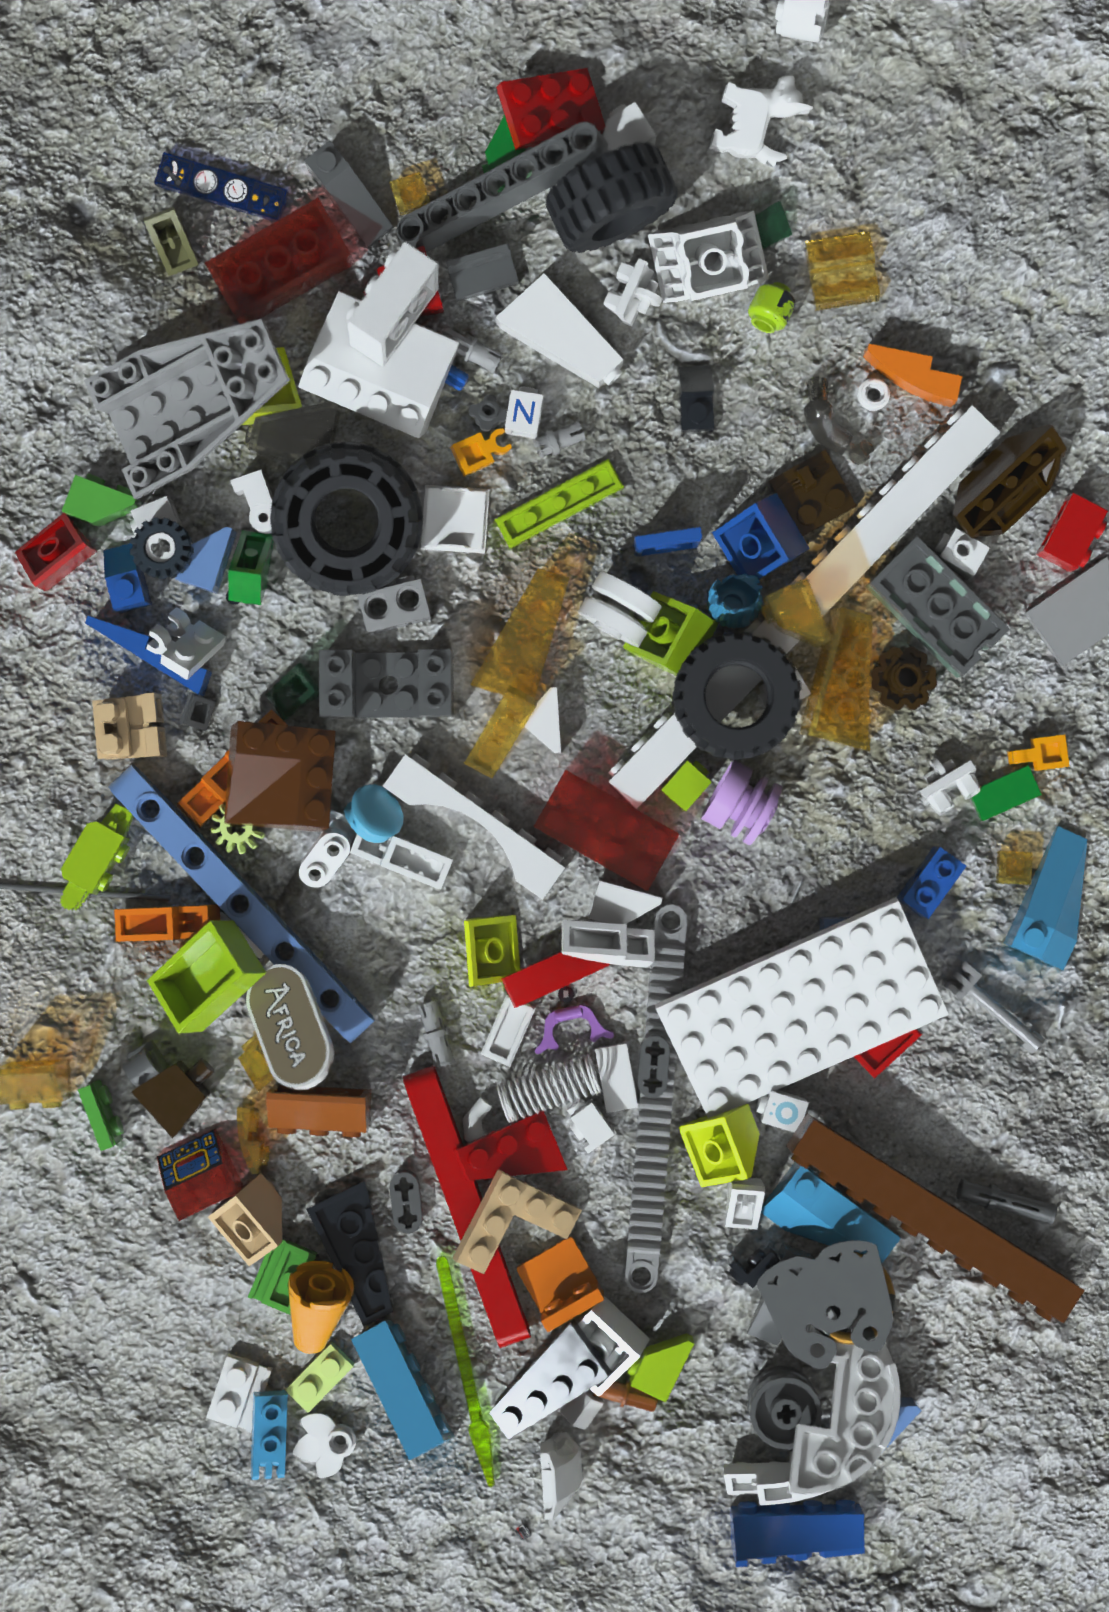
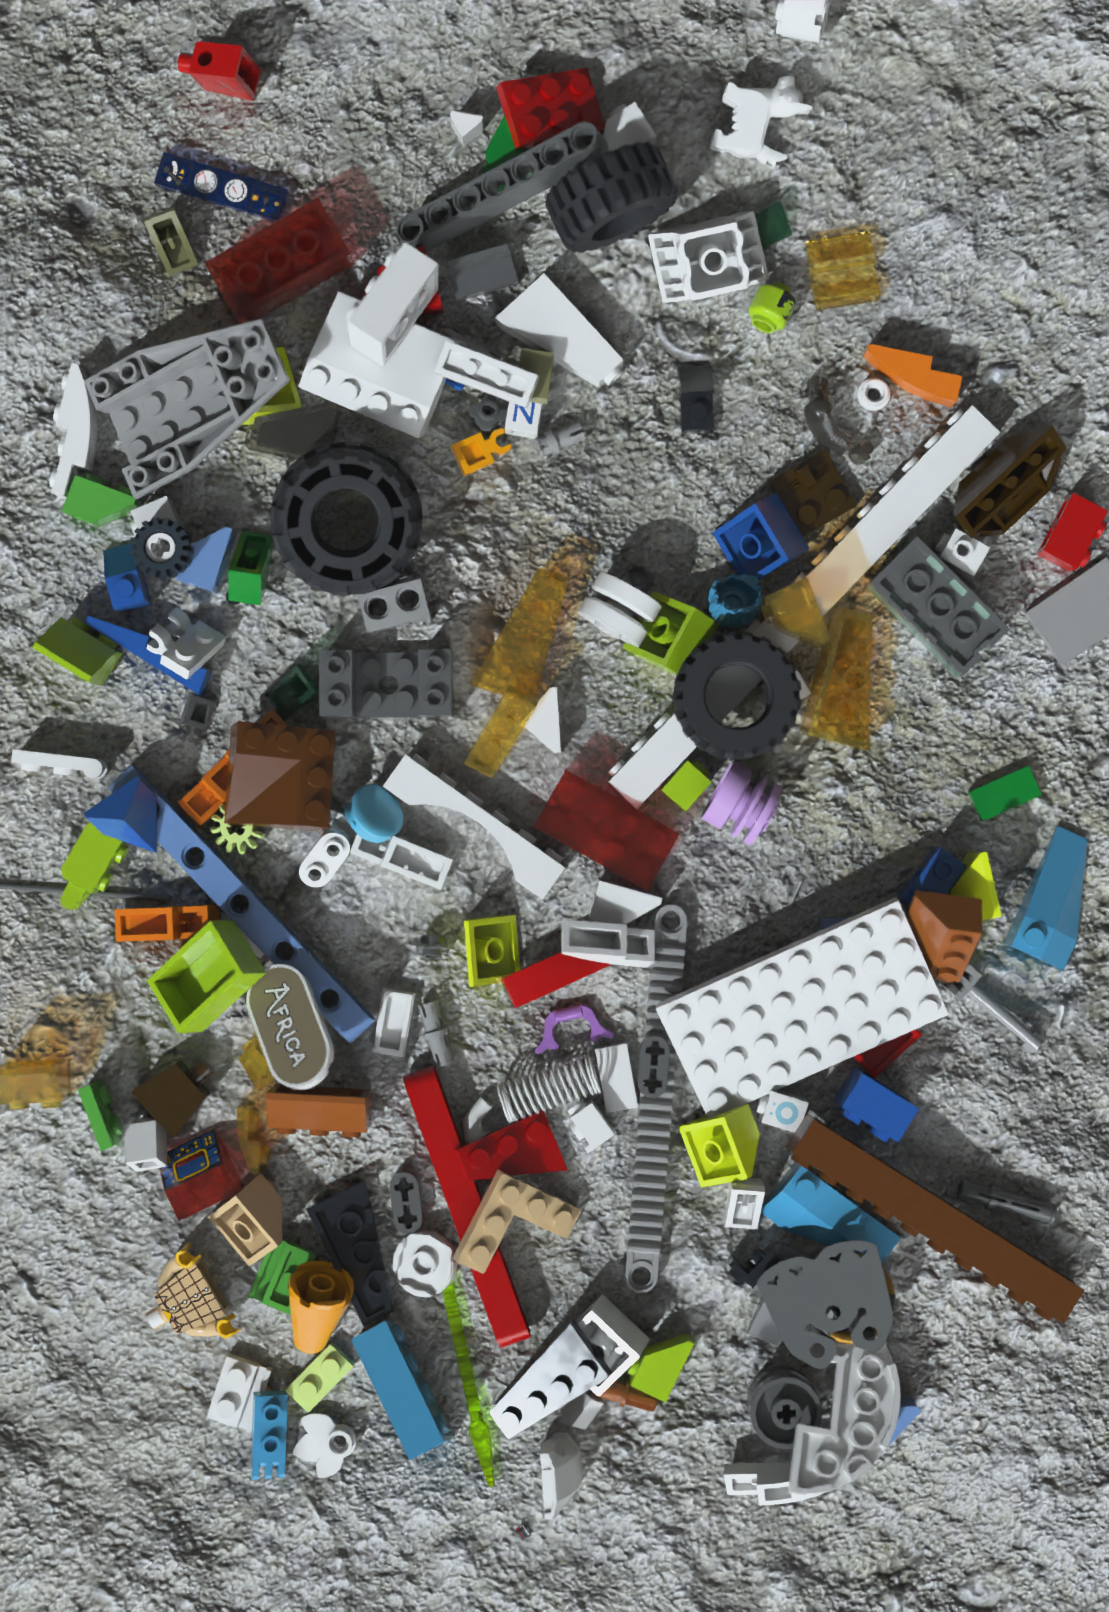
(54, 553): red slope -> none
(62, 763): none -> white plate
(78, 419): none -> white slope
(79, 650): none -> lime slope
(126, 727): tan hips -> none
(128, 815): none -> blue slope
(144, 1063): dark grey leg -> none
(145, 1145): none -> white brick
(190, 1299): none -> tan torso
(222, 69): none -> red torso
(258, 497): white leg -> none
(348, 193): dark grey slope -> none
(393, 1022): none -> white tile
(409, 193): clear yellow plate -> none
(424, 1263): none -> white tile
(432, 946): none -> dark grey plate
(455, 519): white piece -> none
(466, 125): none -> white slope
(486, 374): none -> white plate
(507, 1032): white tile -> none
(541, 364): none -> olive slope
(559, 503): lime tile -> none
(560, 1283): orange bracket -> none
(565, 994): black piece -> none
(637, 294): white hips -> none
(667, 542): blue tile -> none
(796, 1531): blue wedge -> none
(876, 1104): none -> blue piece
(903, 678): dark brown plant -> none
(937, 792): white hips -> none
(945, 931): none -> dark orange slope
(978, 883): none -> neon yellow slope
(1014, 867): clear yellow plate -> none
(1044, 753): light orange plate -> none

